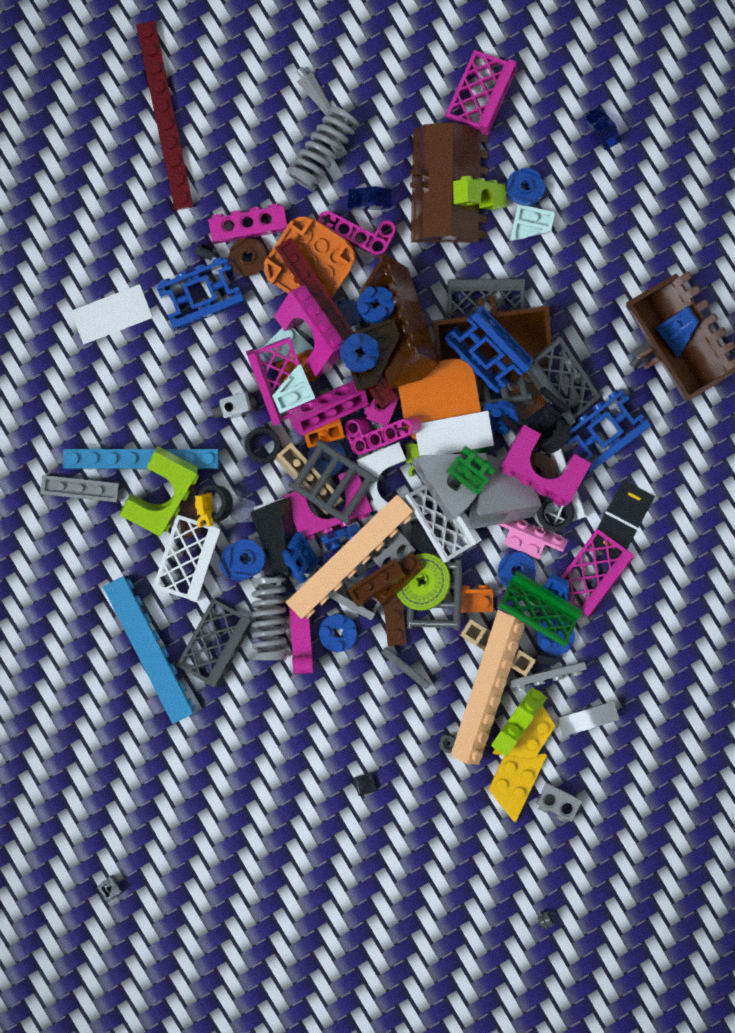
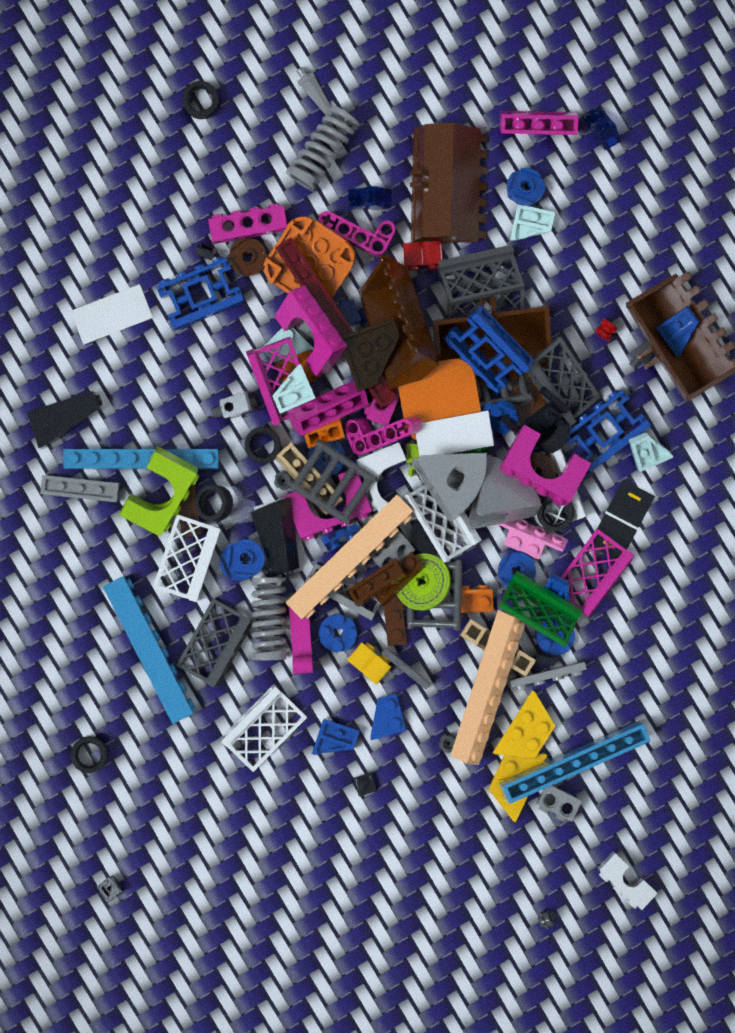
(60, 418): none -> black slope
(75, 750): none -> black tyre
(164, 115): dark red plate -> none
(186, 100): none -> black tyre
(204, 507): yellow plate -> none
(250, 716): none -> white fence
(279, 484): none -> dark grey plate
(303, 554): blue plate -> none
(334, 738): none -> blue wing
(369, 347): blue plate -> none
(369, 663): none -> yellow brick
(373, 295): blue plate -> none
(387, 718): none -> blue wing
(422, 255): none -> red brick
(467, 474): green plate -> none
(477, 262): none -> dark grey fence
(478, 191): lime arch -> none
(497, 93): dark pink fence -> none
(519, 721): lime arch -> none
(538, 122): none -> dark pink brick
(574, 762): none -> dark azure brick
(588, 718): light grey slope -> none
(605, 330): none -> red wheel
(639, 893): none -> white arch
(648, 451): none -> light aqua wing

